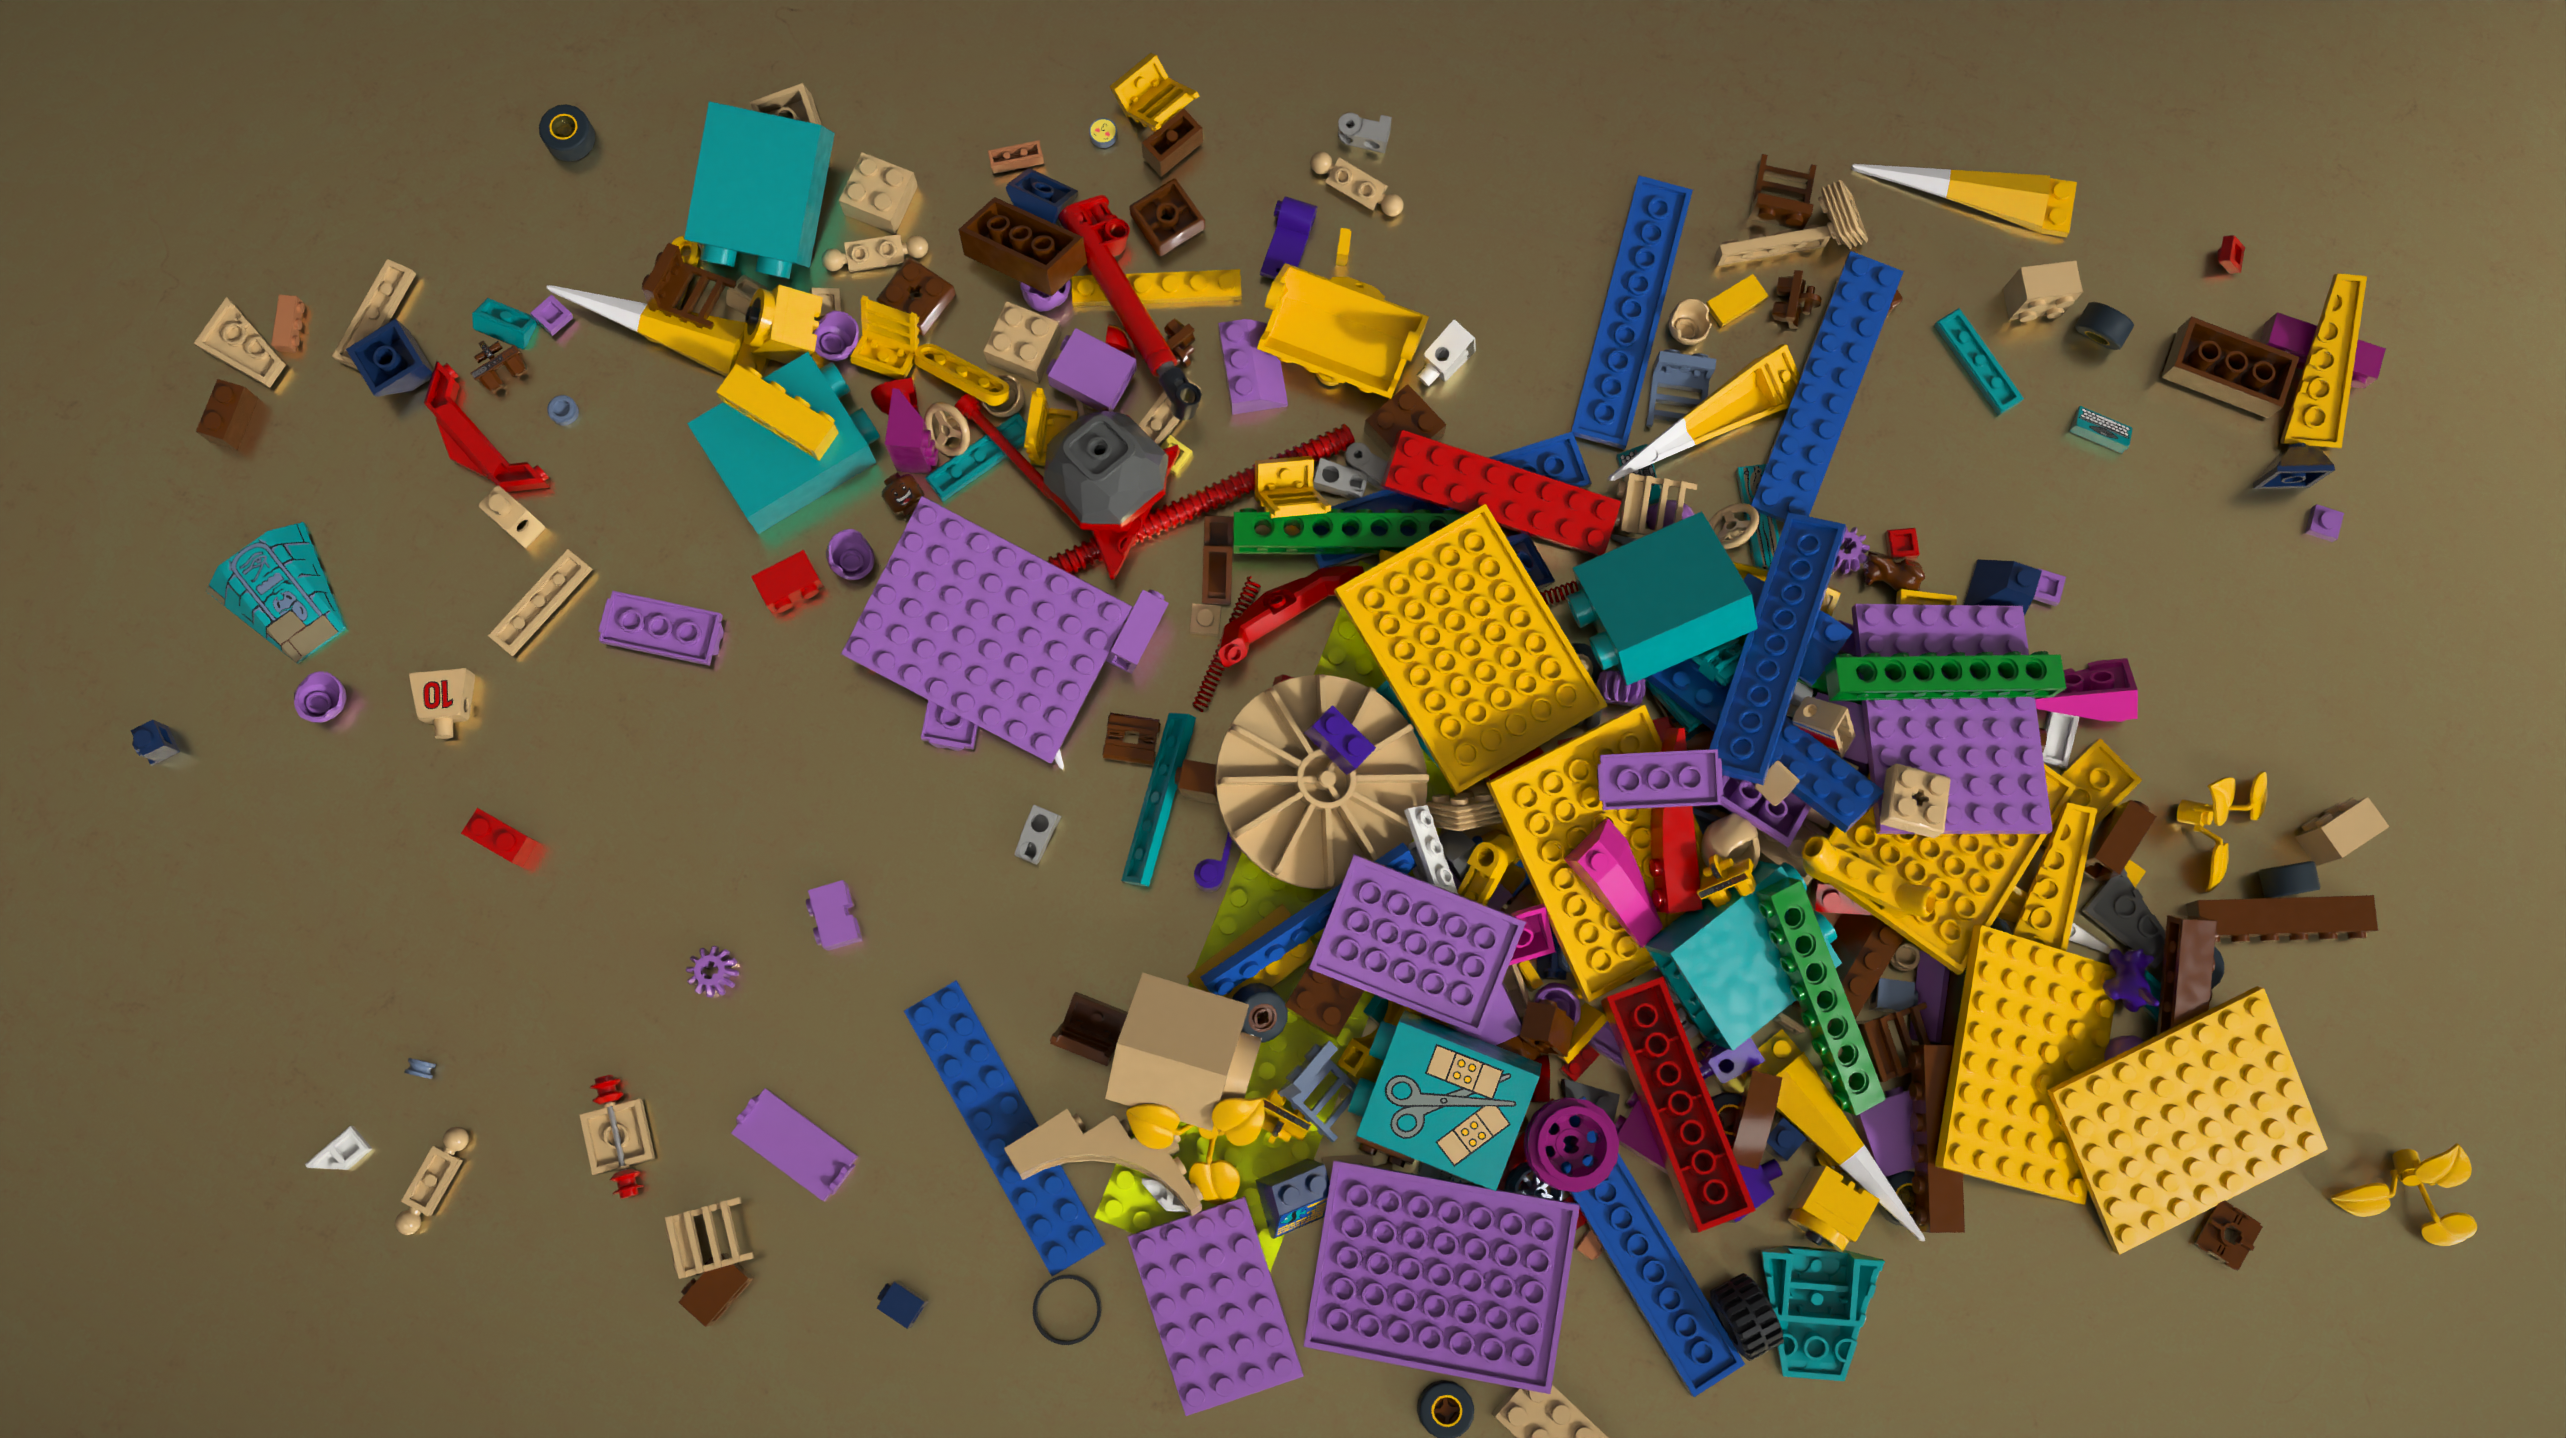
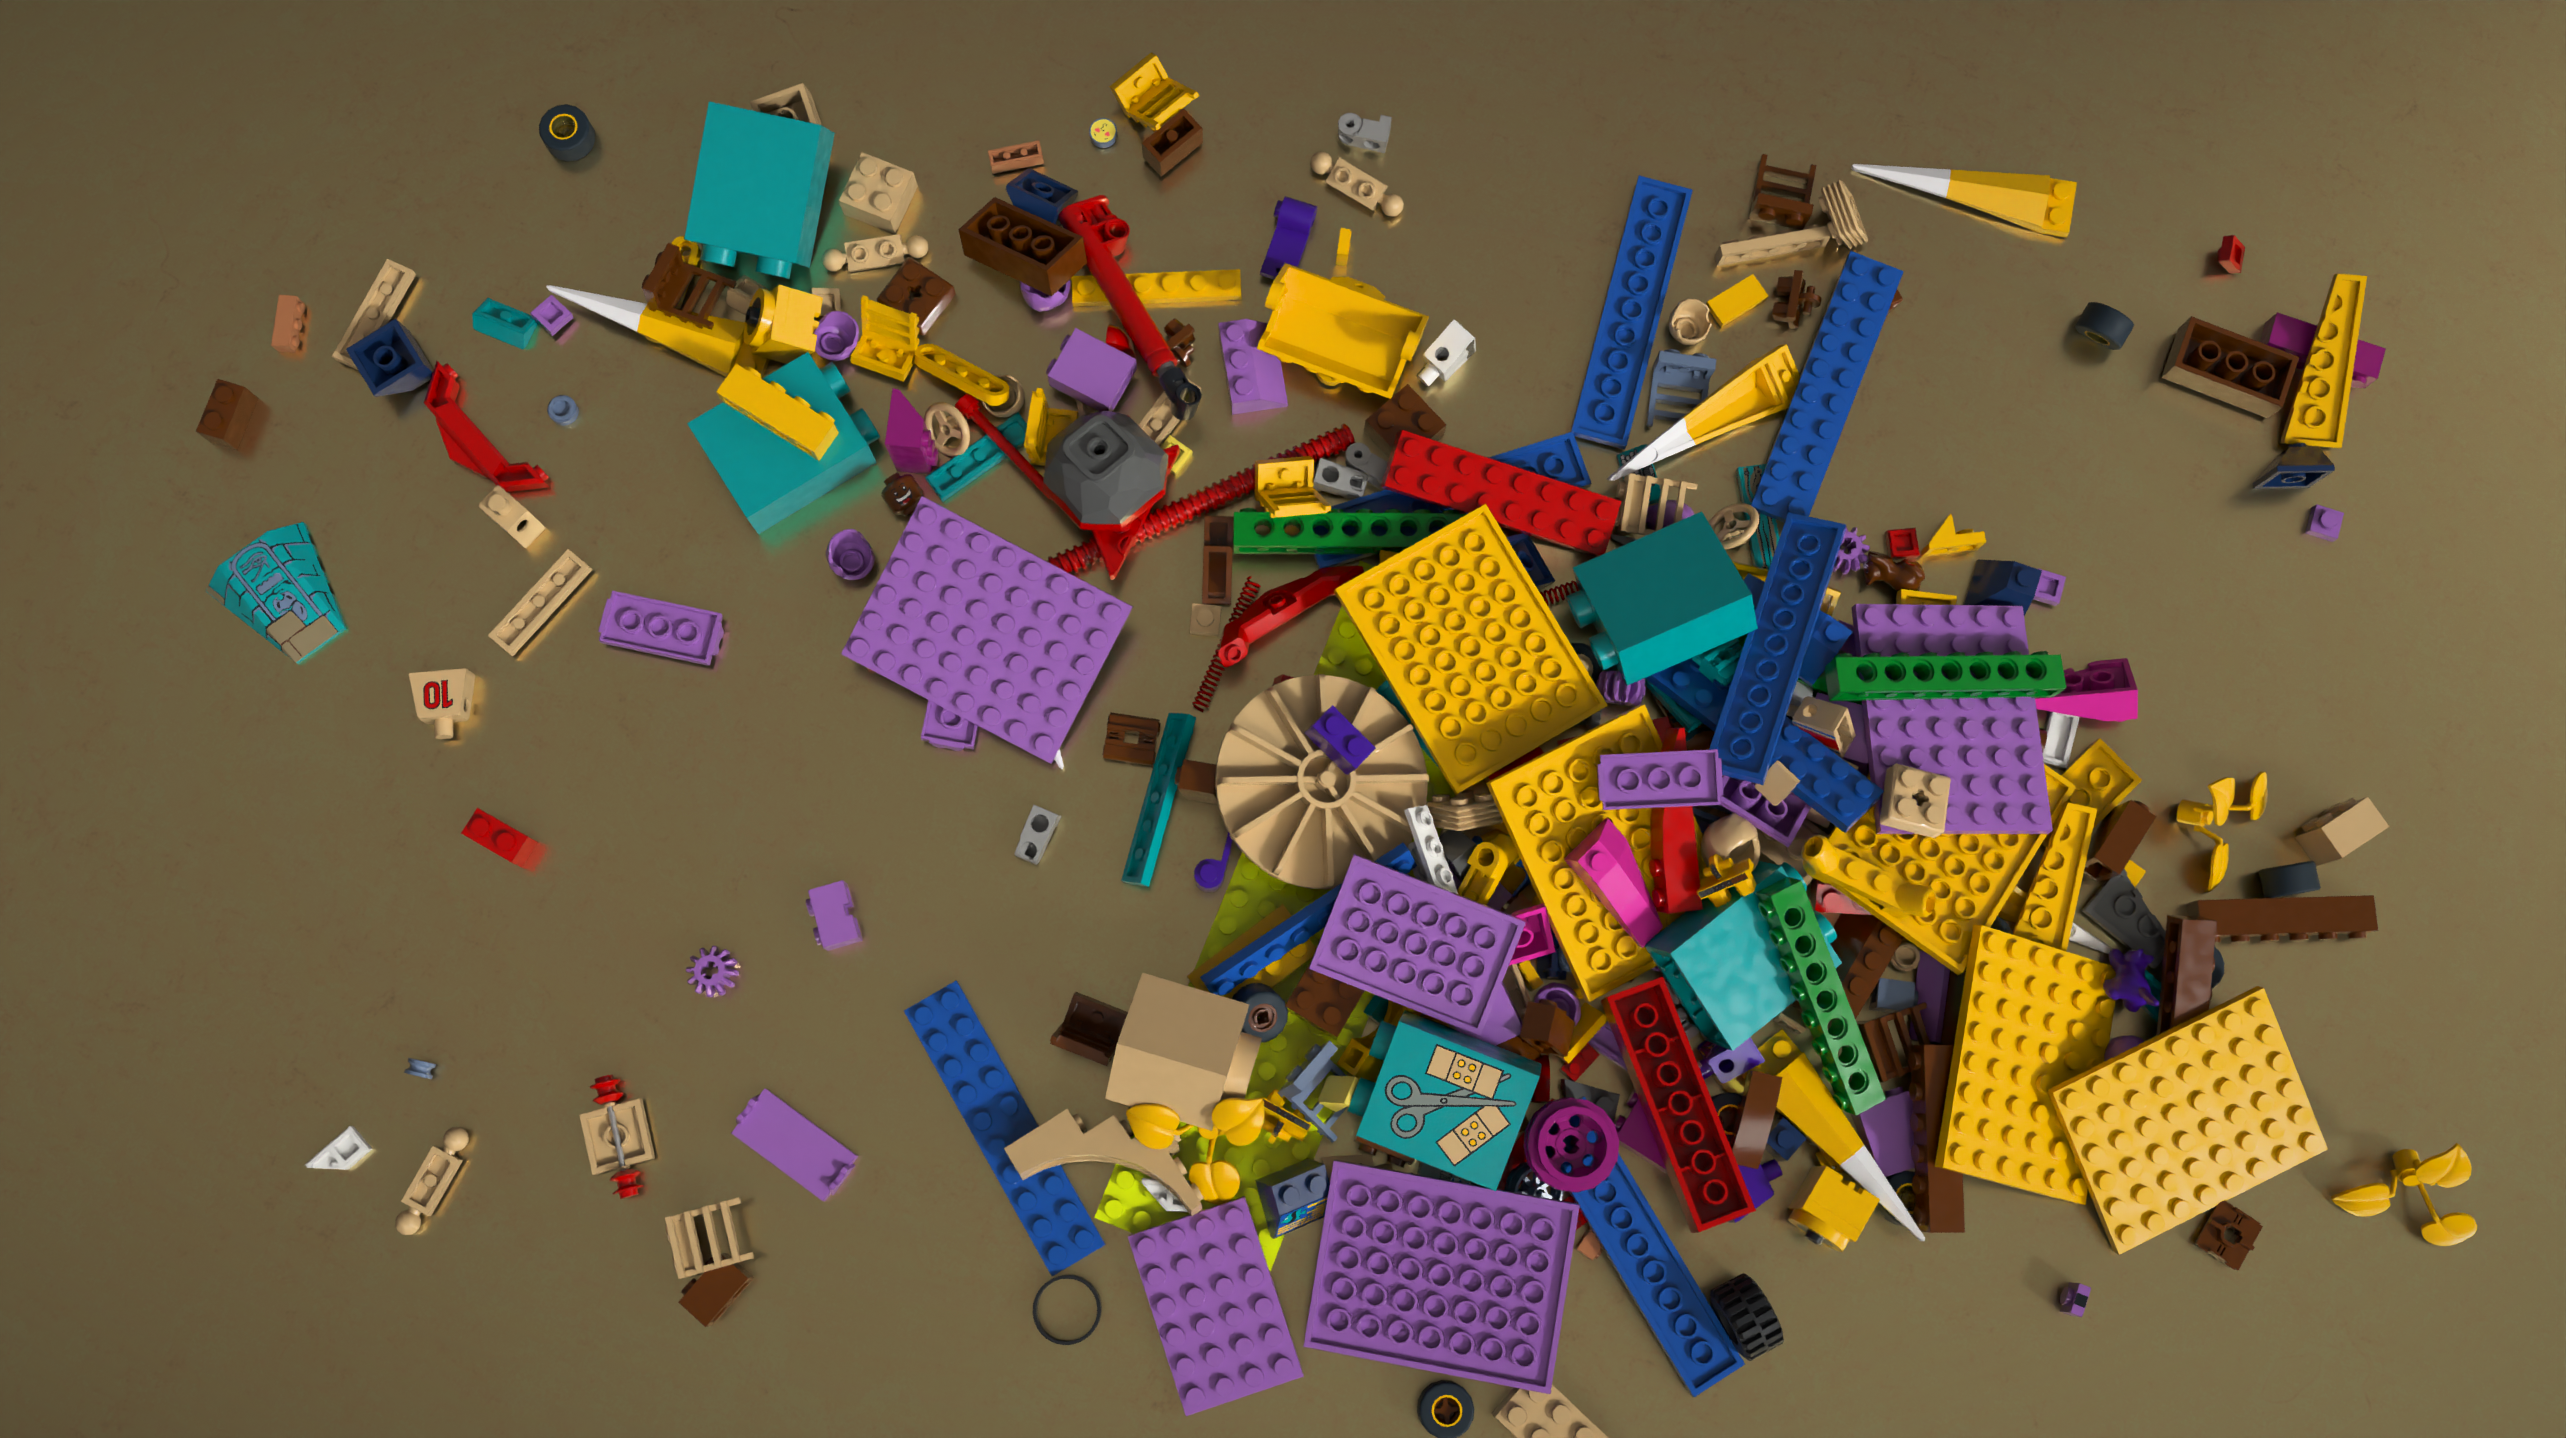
(154, 741): dark blue brick -> none
(240, 345): tan wing -> none
(319, 697): medium lavender hair -> none
(486, 373): reddish brown hips -> none
(787, 582): red brick -> none
(882, 393): red brick -> none
(901, 1303): dark blue brick -> none
(1022, 342): tan brick -> none
(1137, 630): medium lavender brick -> none
(1173, 202): reddish brown brick -> none
(1338, 1092): none -> light yellow slope
(1820, 1306): teal wedge -> none
(1948, 541): none -> yellow slope
(1978, 361): teal tile -> none
(2042, 290): tan brick -> none
(2074, 1299): none -> medium lavender plate
(2101, 430): slope -> none

